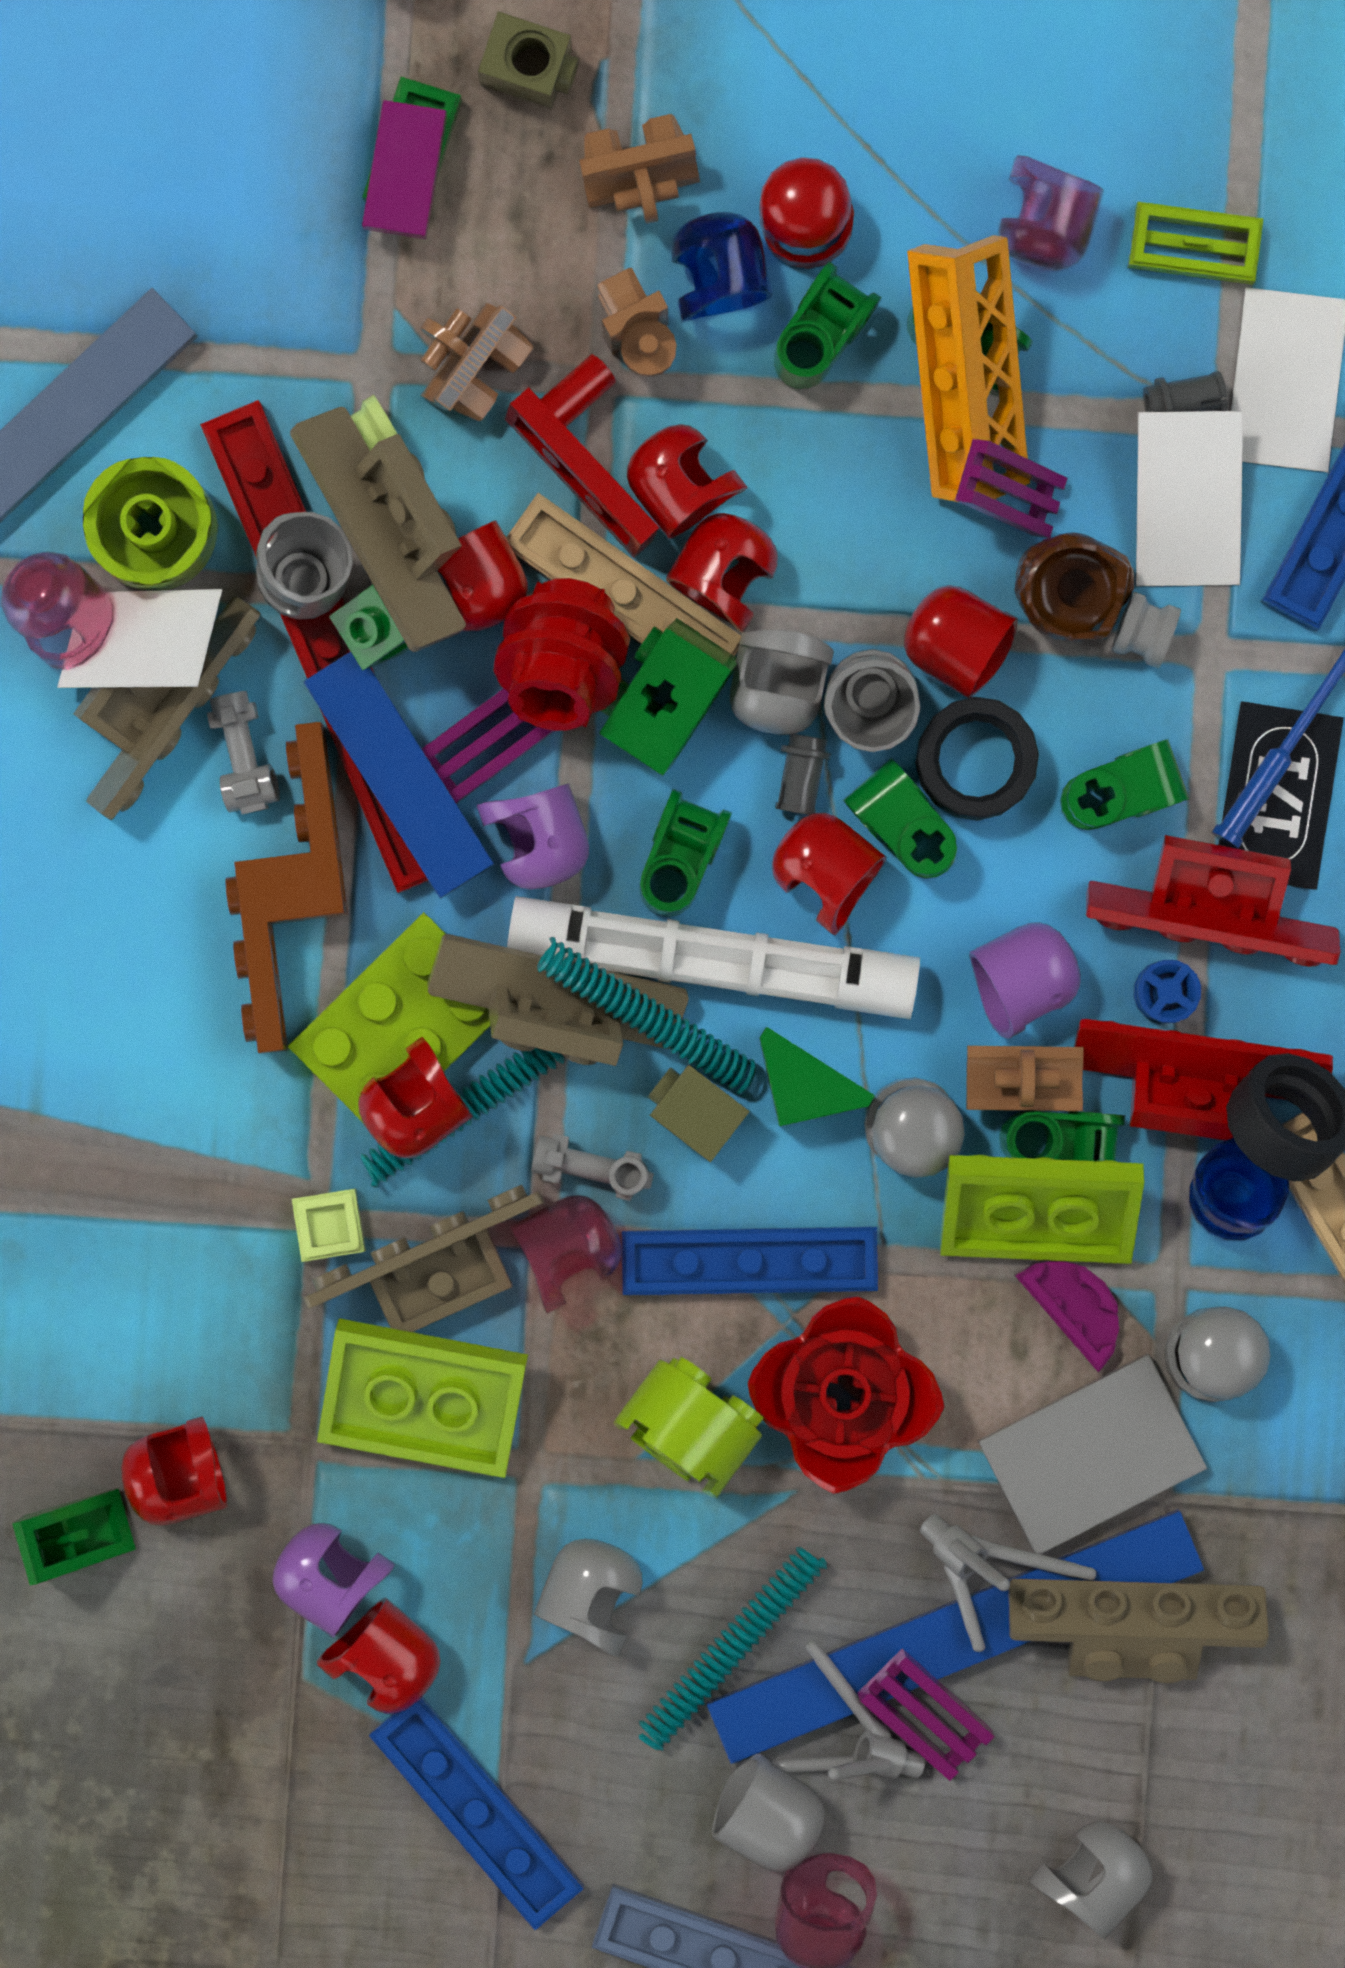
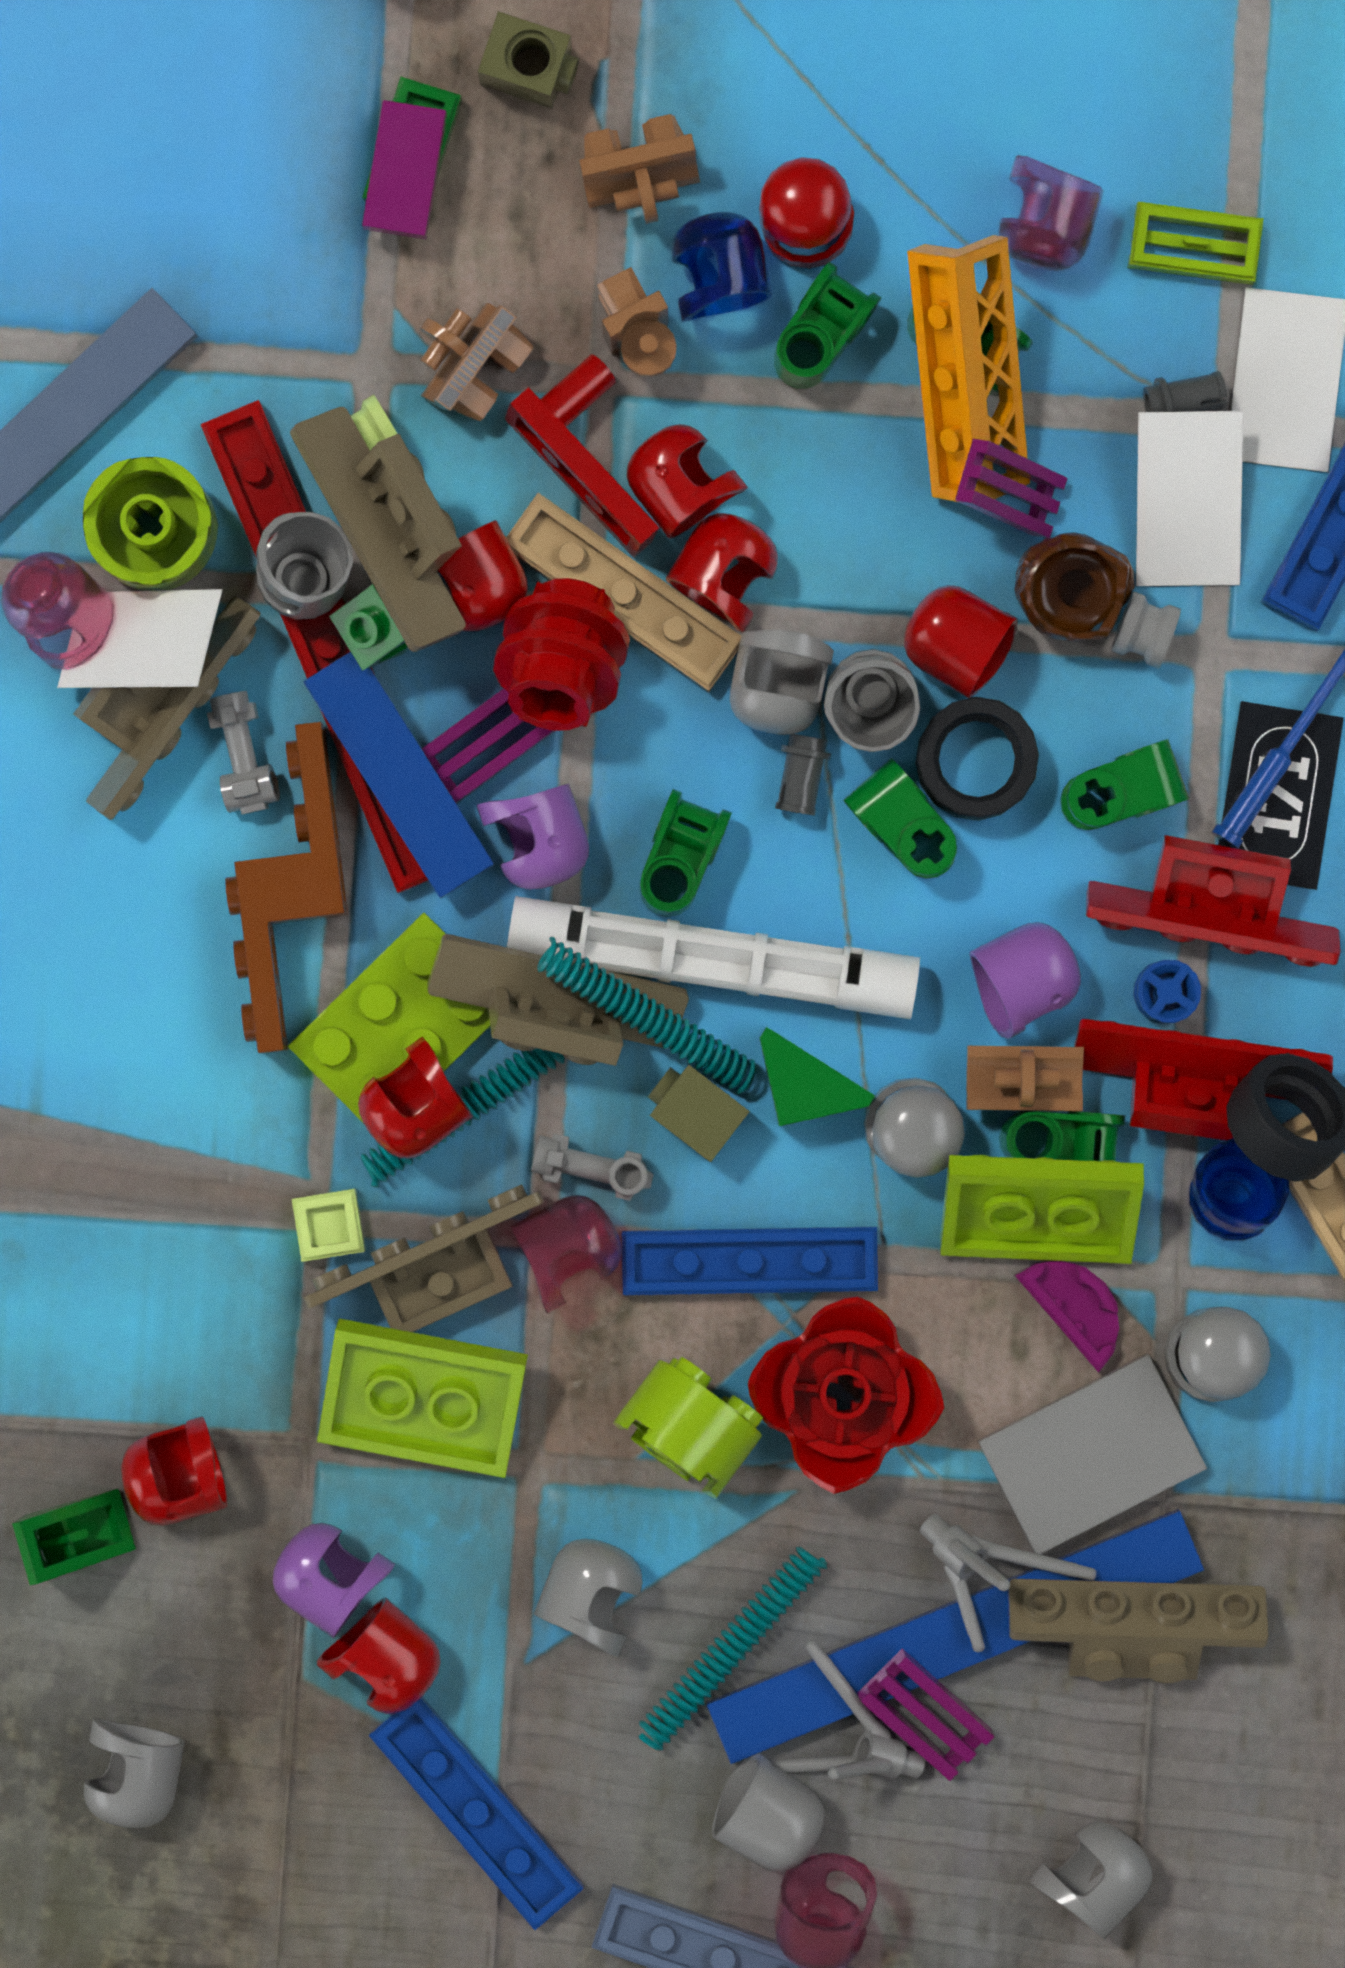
(140, 1775): none -> light grey helmet
(697, 671): green brick -> none
(830, 861): red helmet -> none

